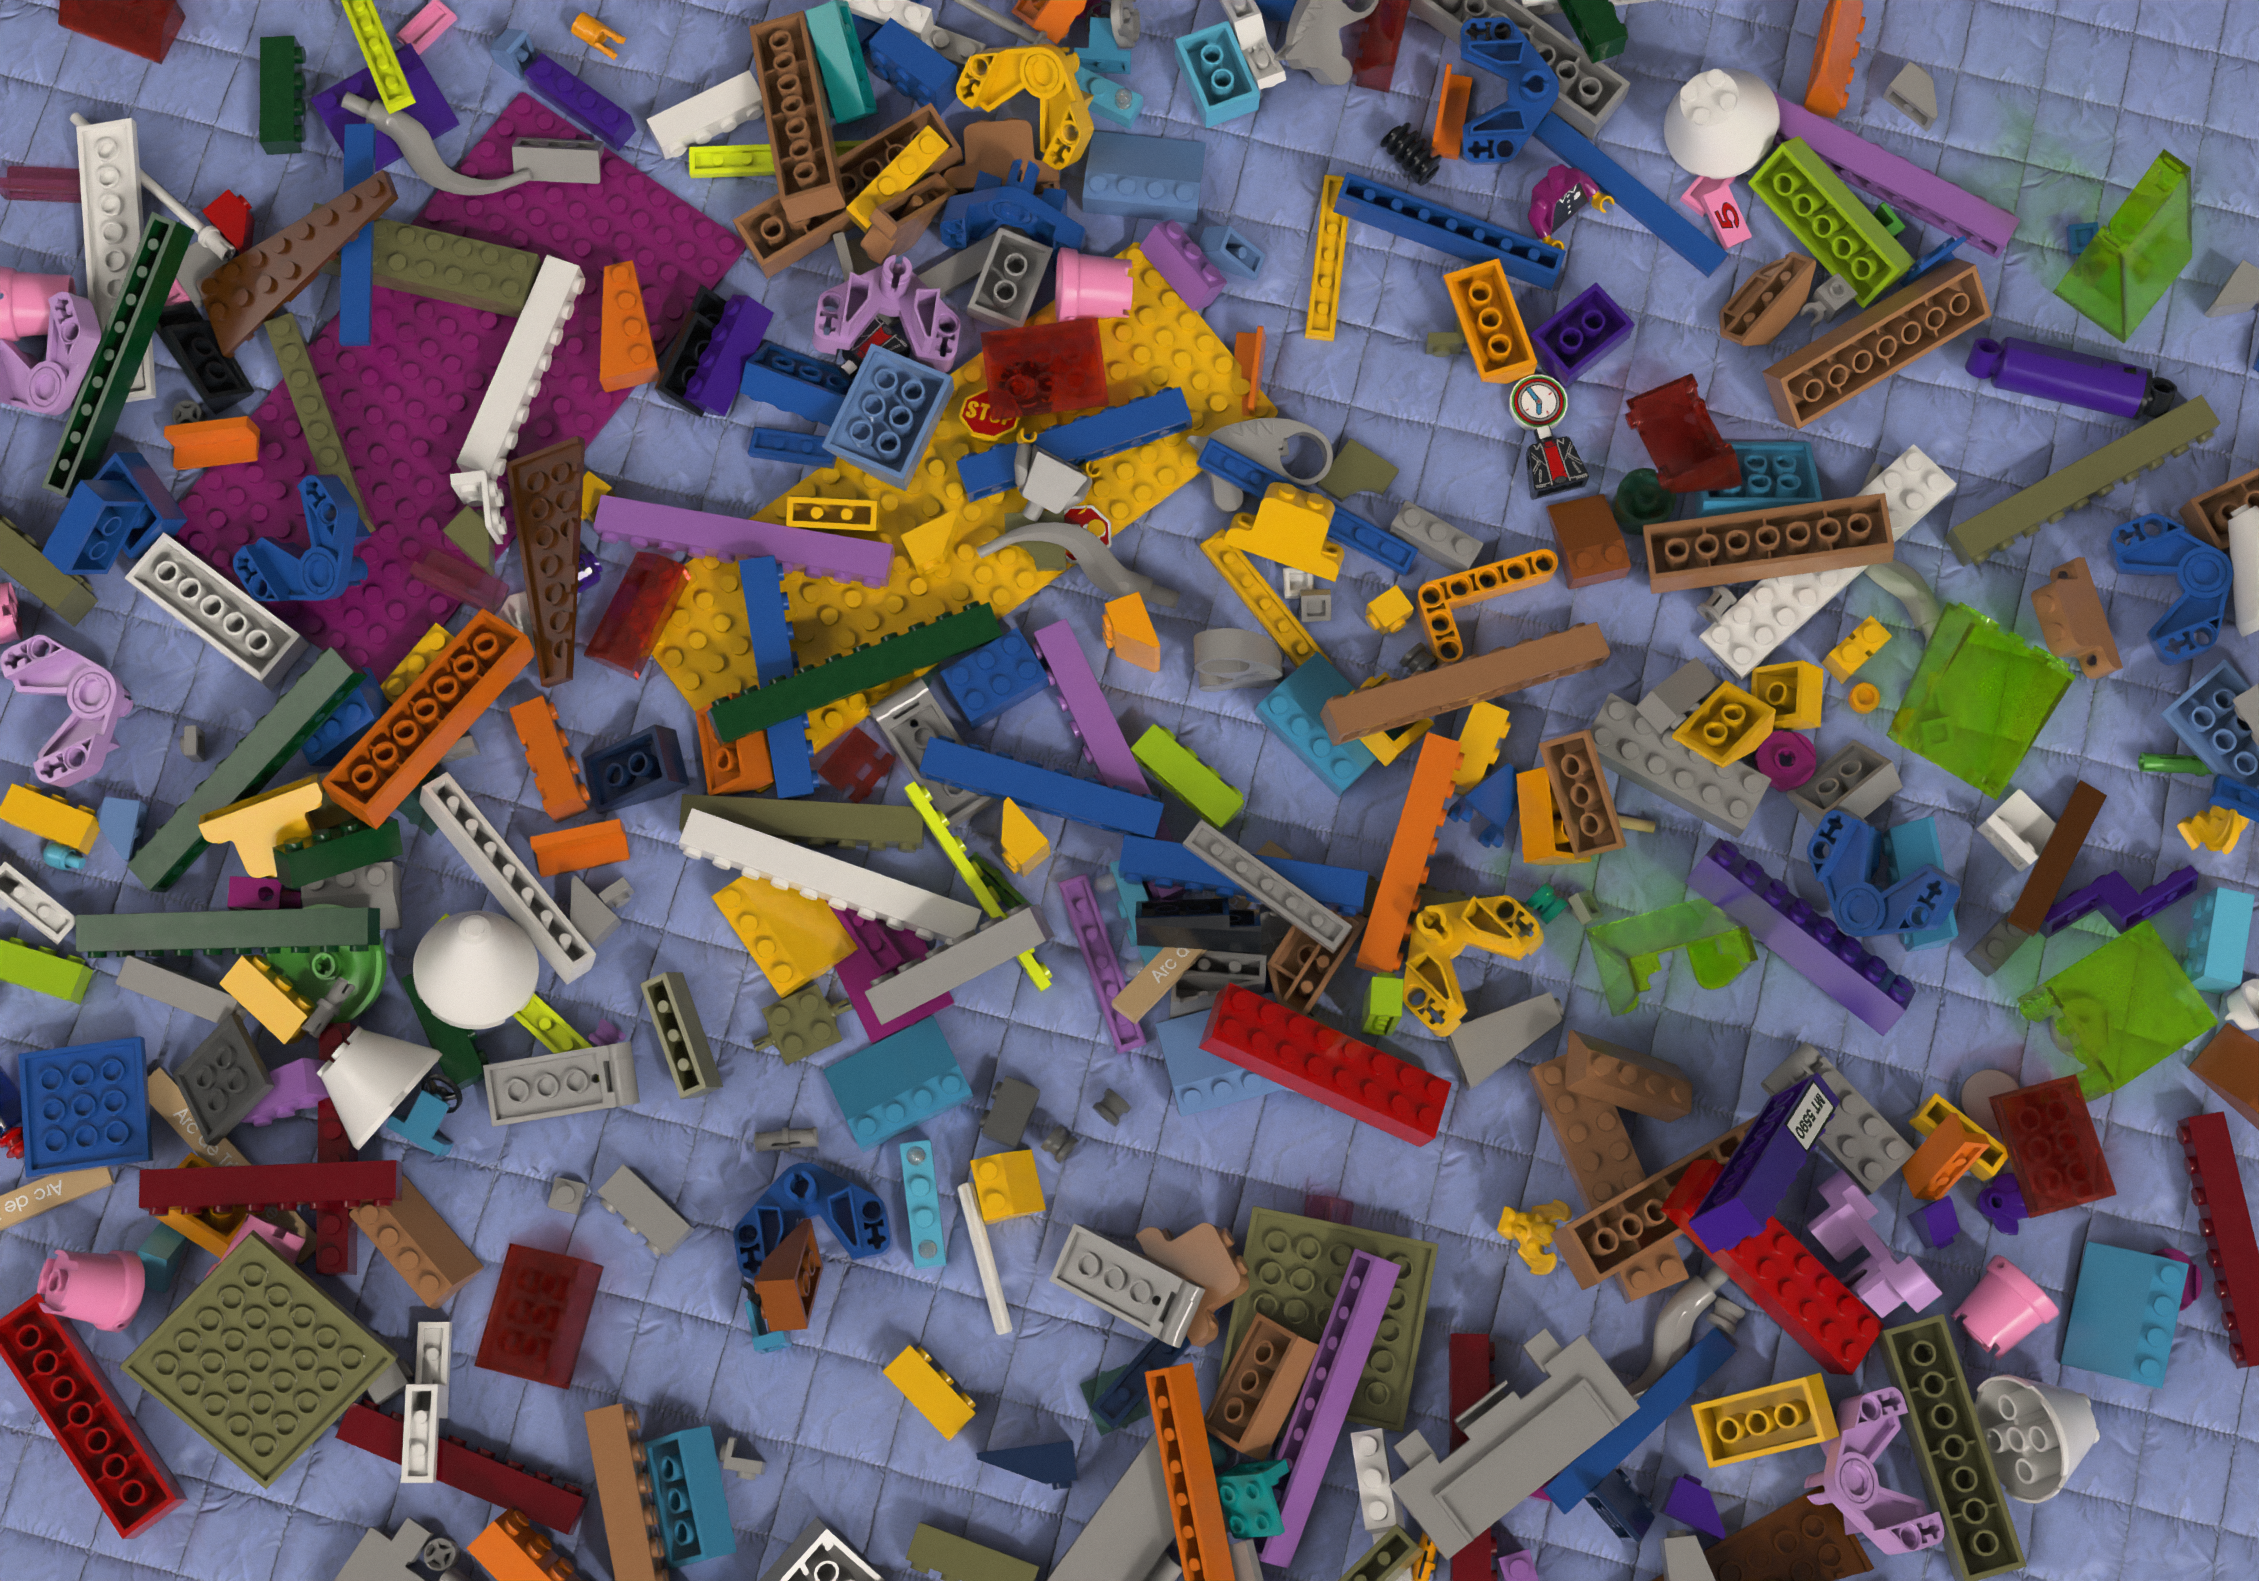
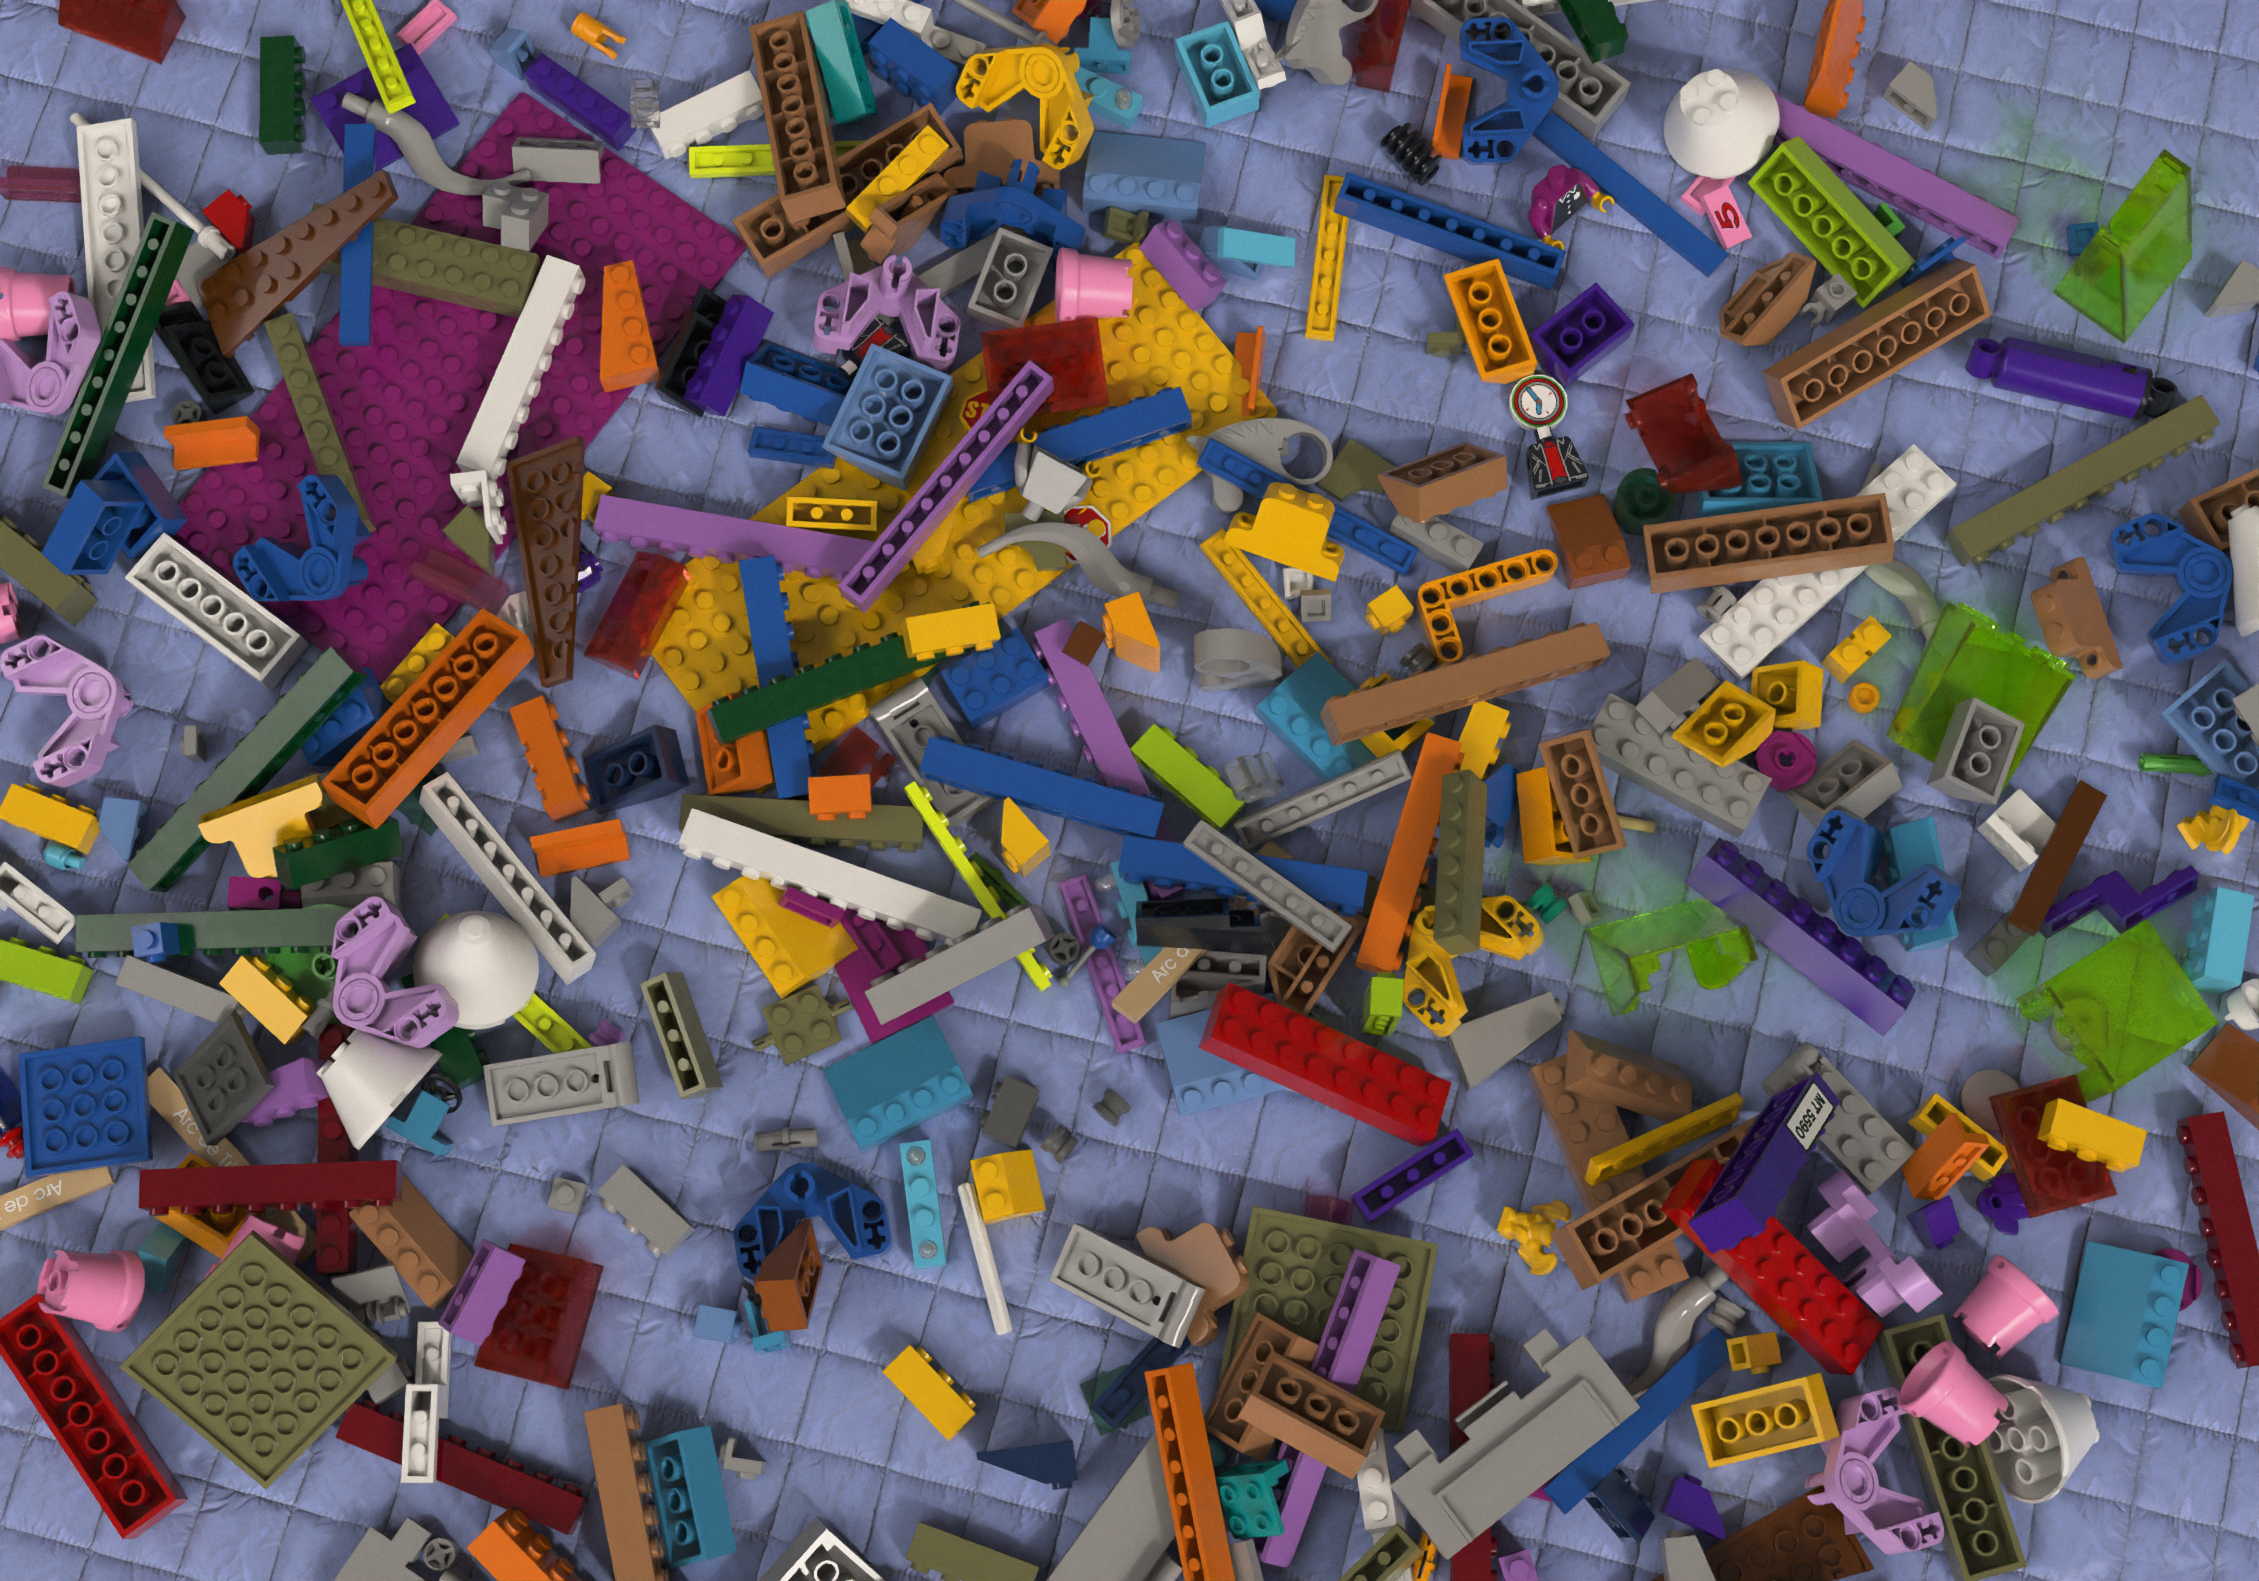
(155, 941): none -> blue brick
(372, 1294): none -> light grey hinge
(375, 952): none -> lavender piece
(482, 1292): none -> medium lavender brick
(517, 212): none -> light grey brick
(643, 102): none -> clear brick
(718, 1324): none -> medium blue brick
(810, 907): none -> magenta tile
(840, 796): none -> orange brick
(946, 487): none -> medium lavender brick
(950, 632): none -> yellow brick
(1061, 944): none -> dark grey wheel
(1083, 643): none -> reddish brown slope
(1100, 938): none -> hinge
(1125, 226): none -> olive bracket
(1253, 777): none -> clear brick
(1256, 247): none -> medium azure tile
(1312, 1415): none -> medium nougat slope
(1323, 799): none -> light grey tile
(1412, 1176): none -> dark purple brick
(1444, 481): none -> medium nougat slope
(1460, 863): none -> olive brick
(1663, 1139): none -> yellow tile
(1754, 1352): none -> yellow brick
(1952, 1395): none -> bright pink piece
(1976, 752): none -> light grey slope
(2092, 1135): none -> yellow brick

